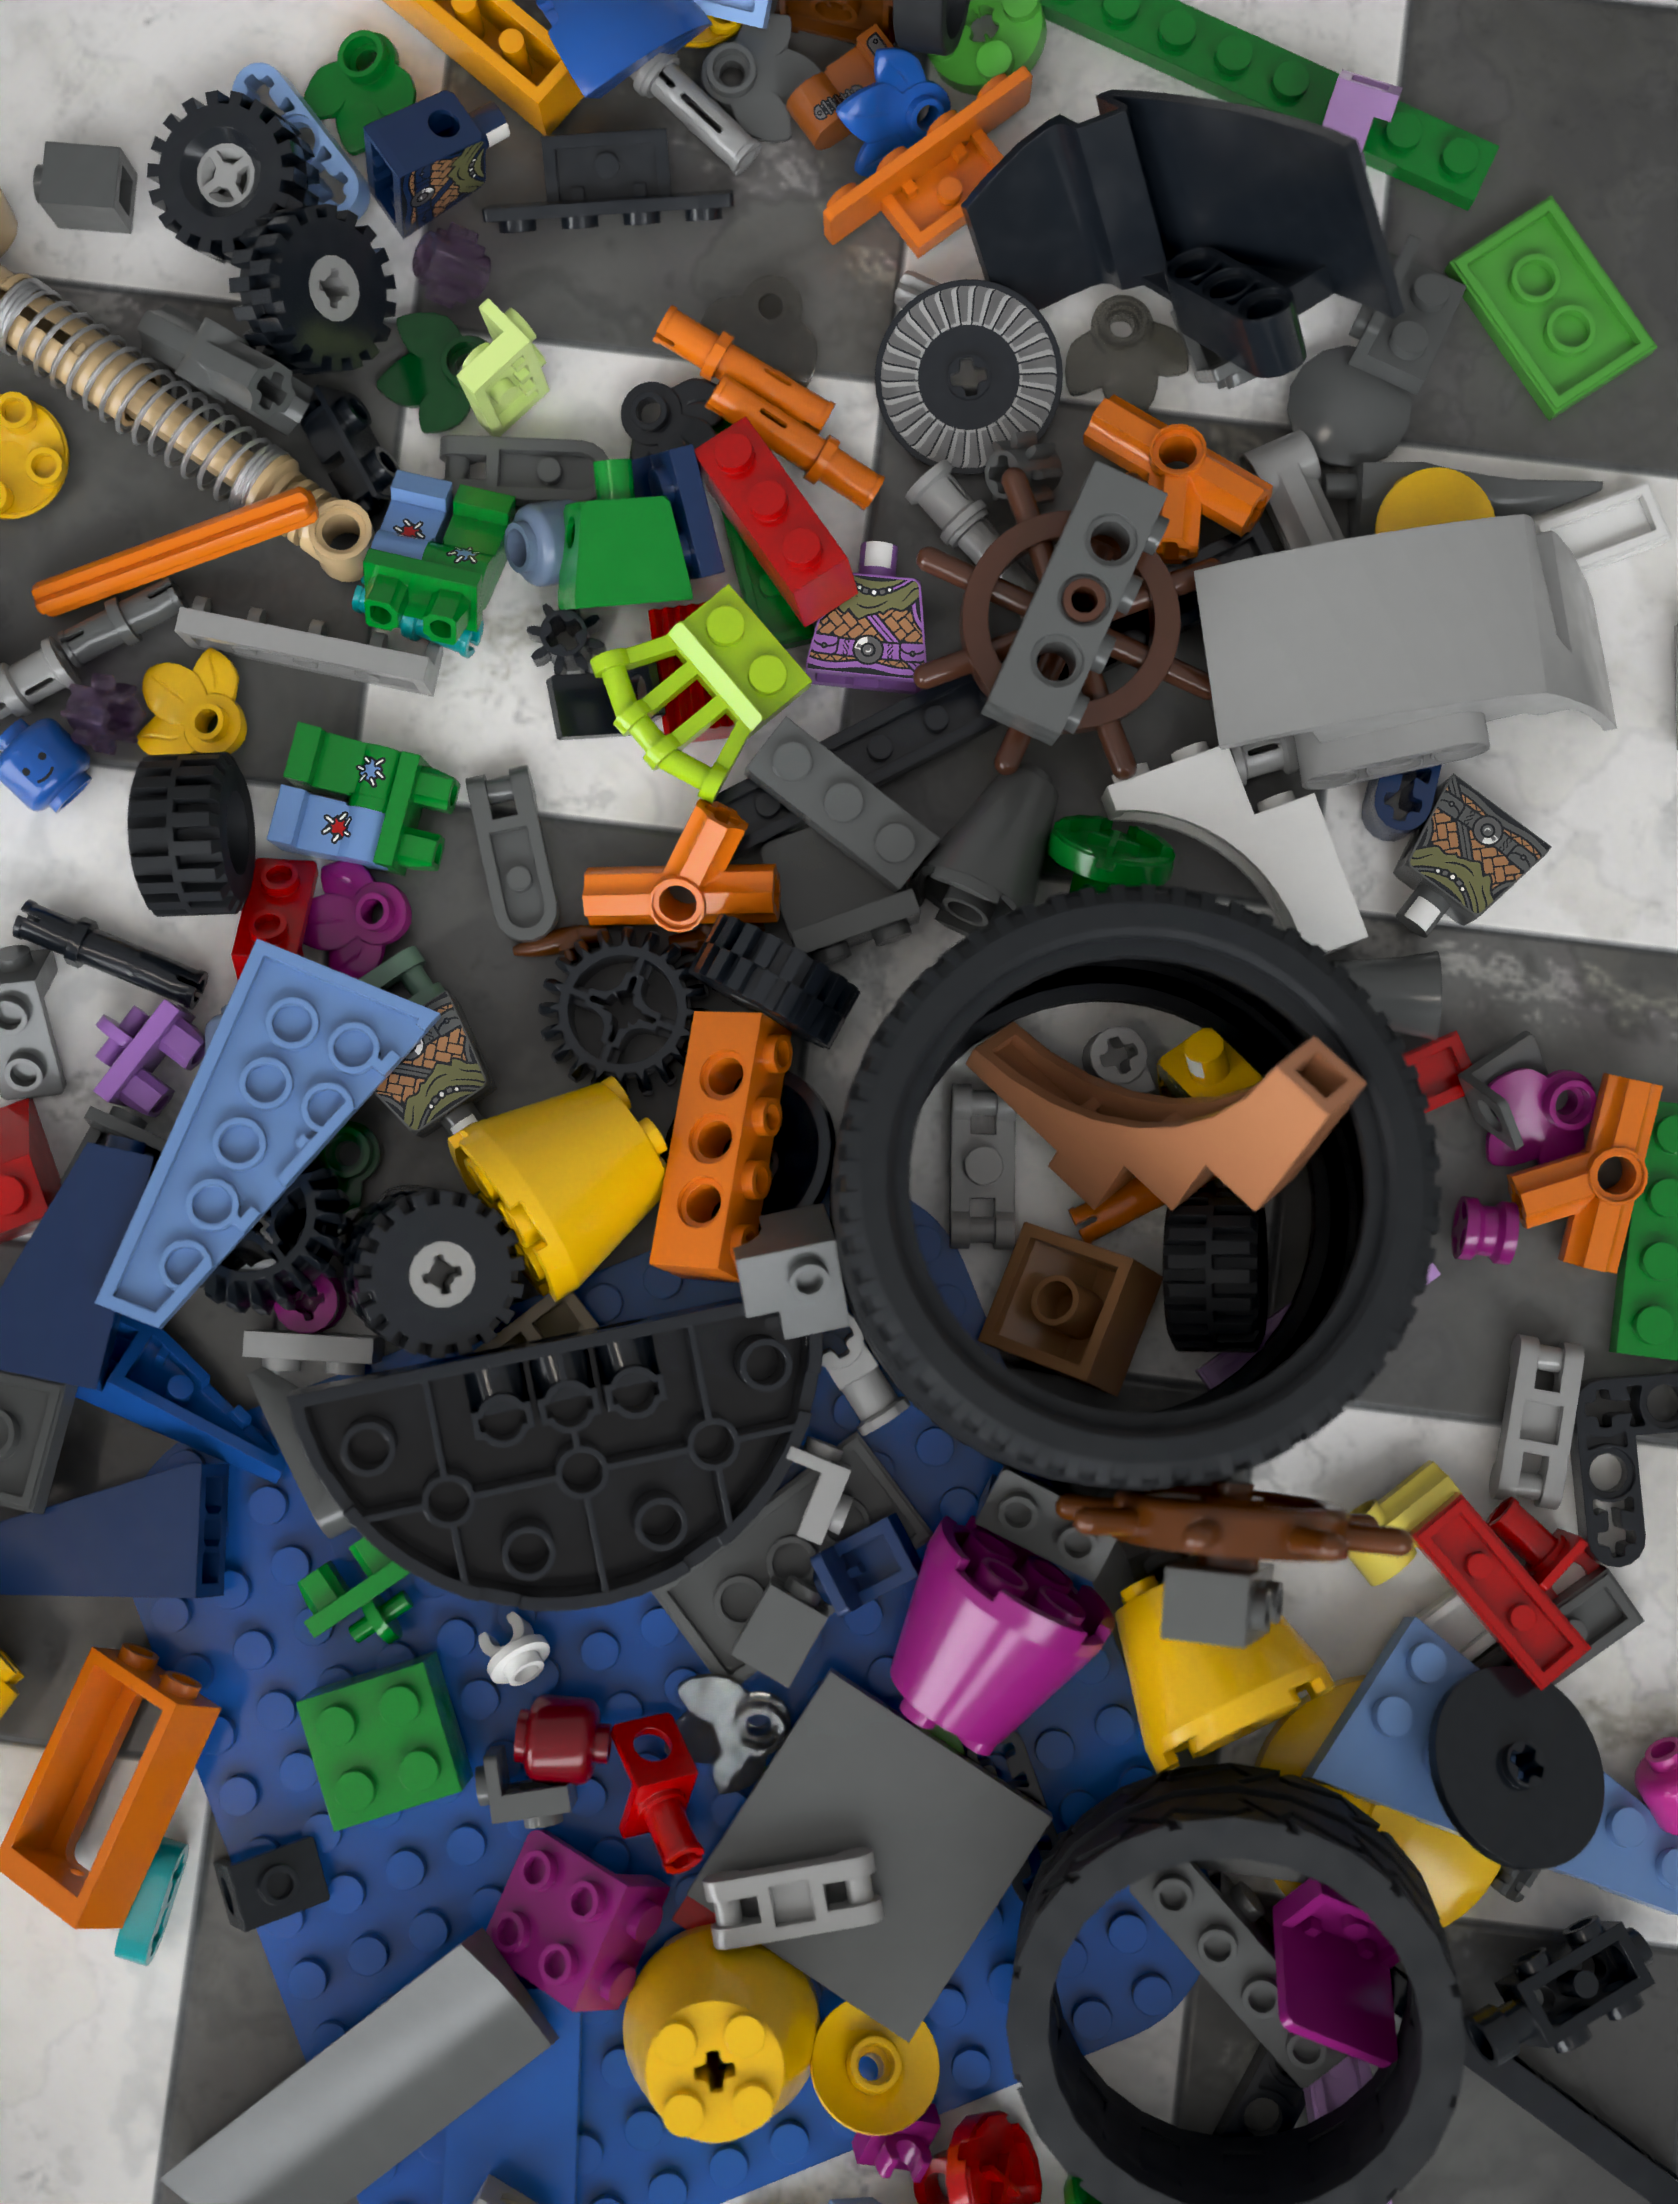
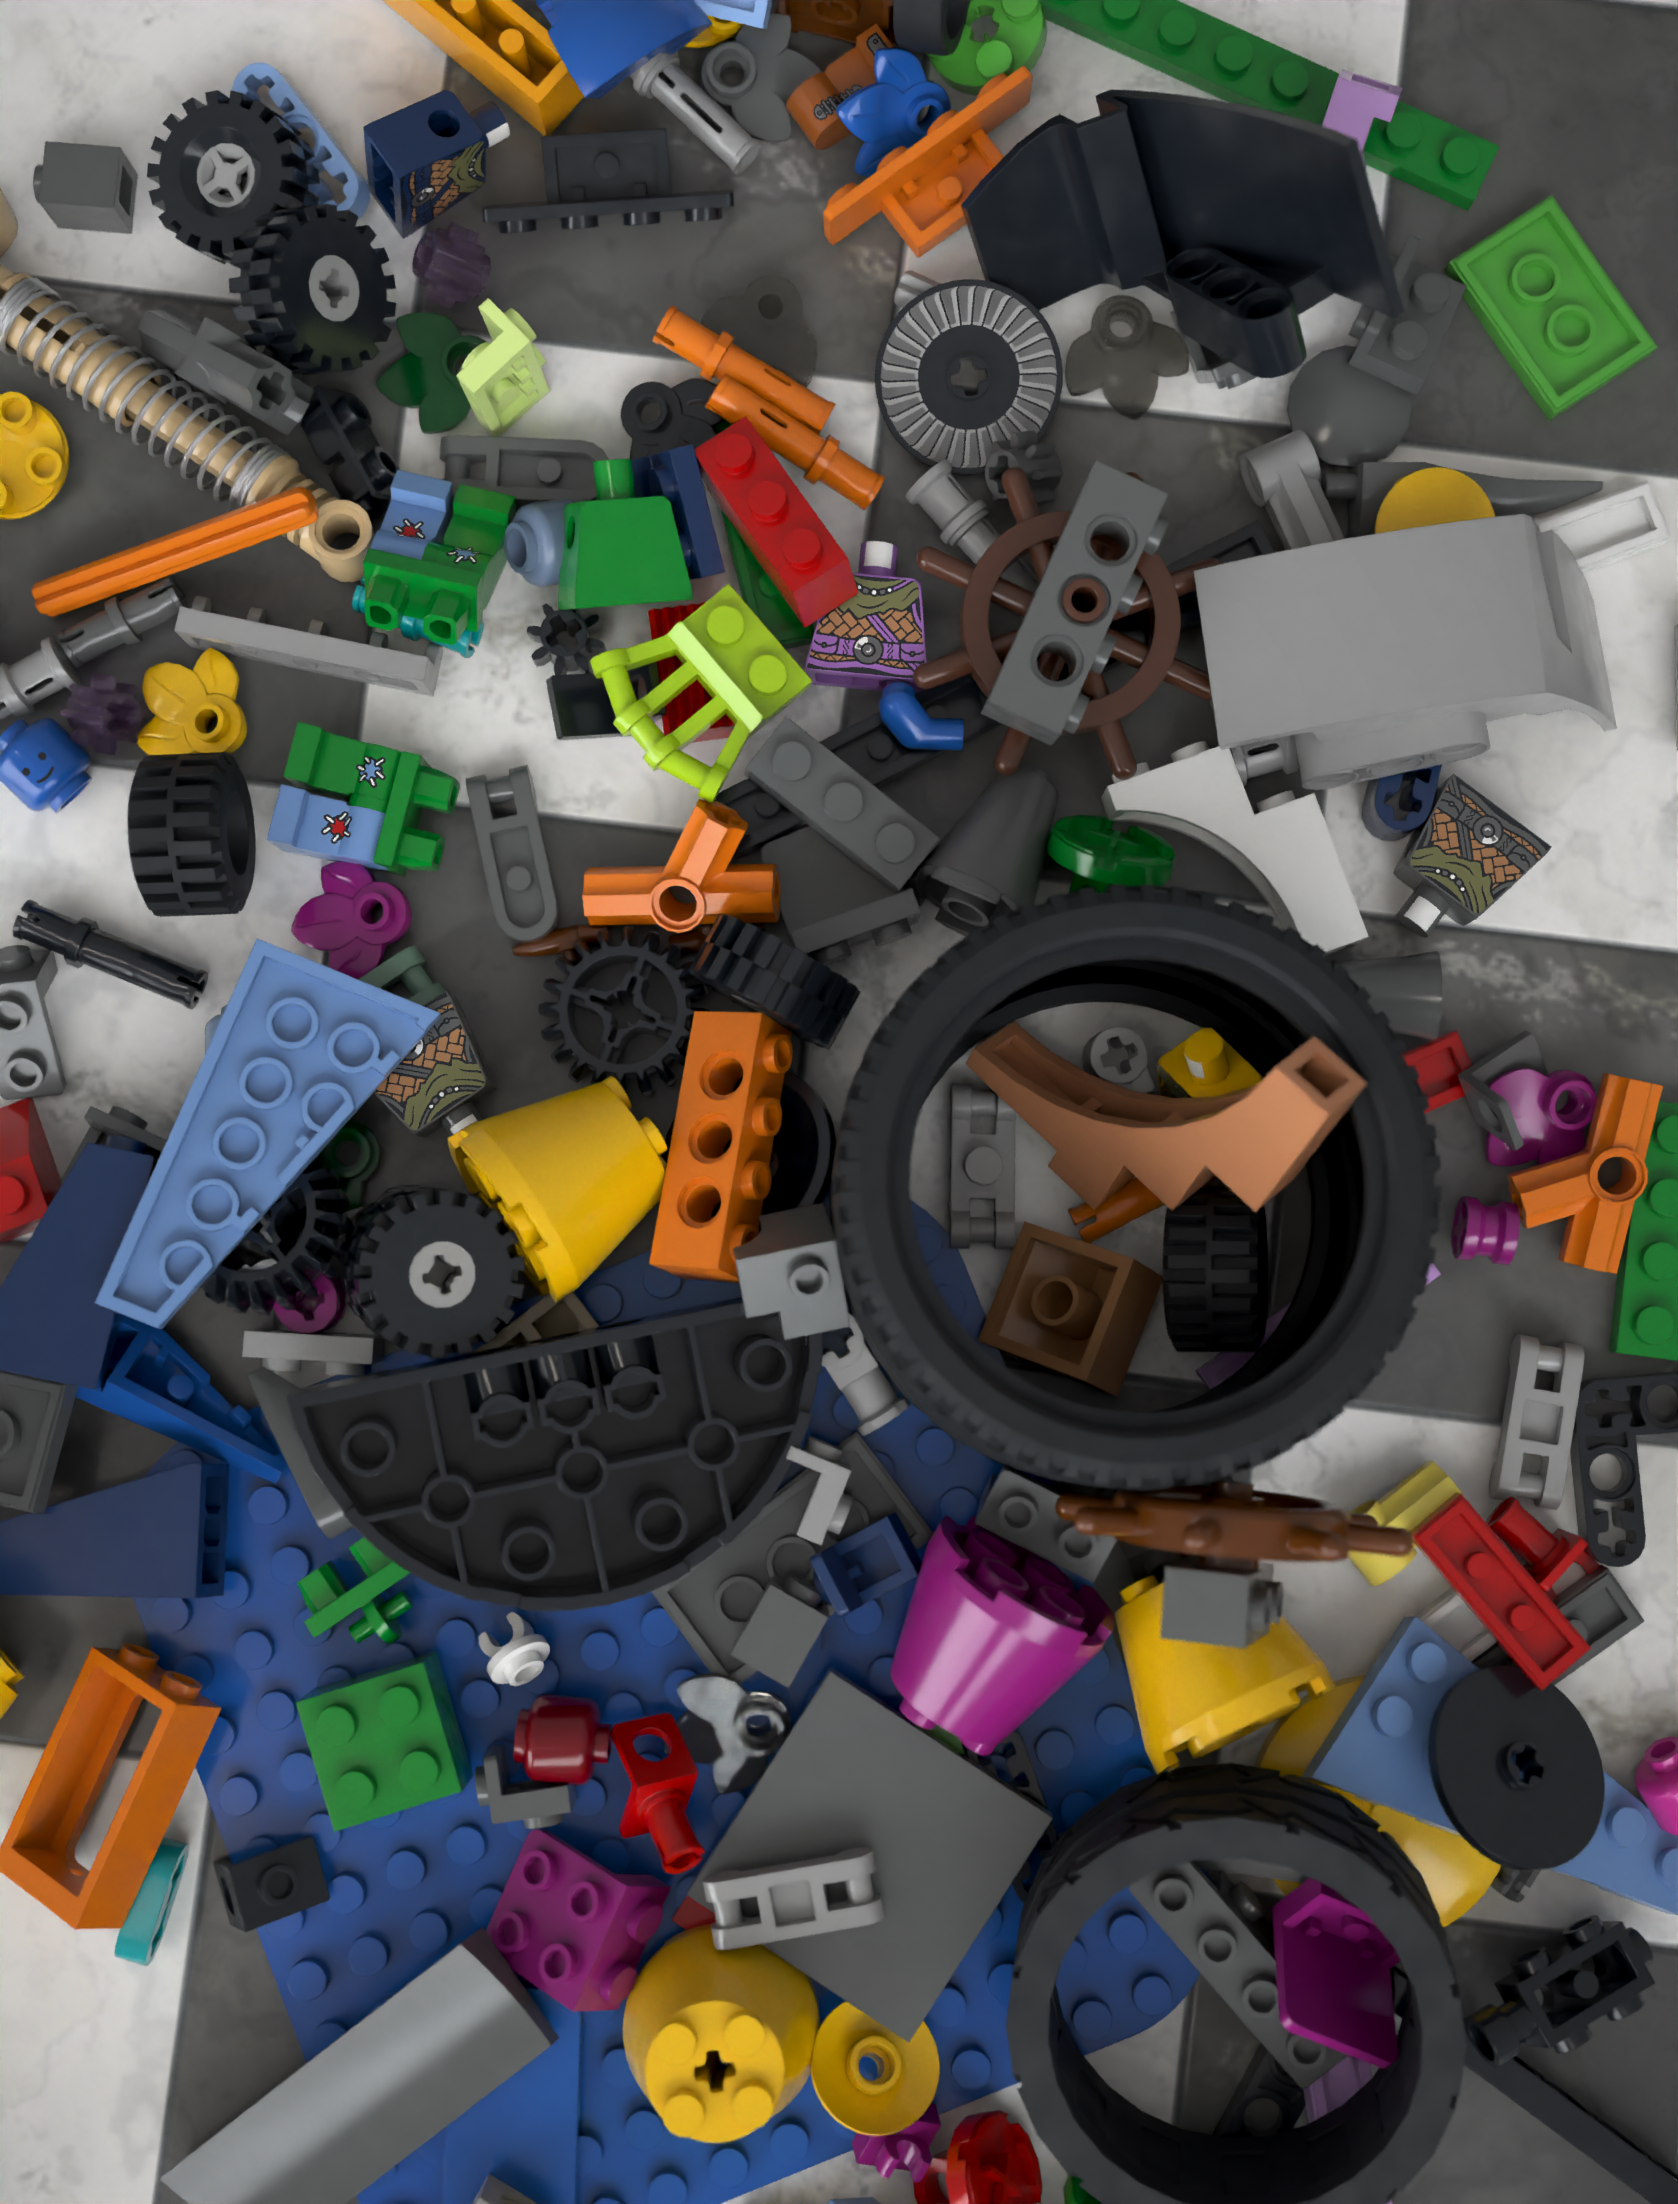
(131, 1077): medium lavender hips -> none
(276, 907): red bracket -> none
(357, 93): green plate -> none
(913, 725): none -> blue arm
(1205, 487): orange piece -> none

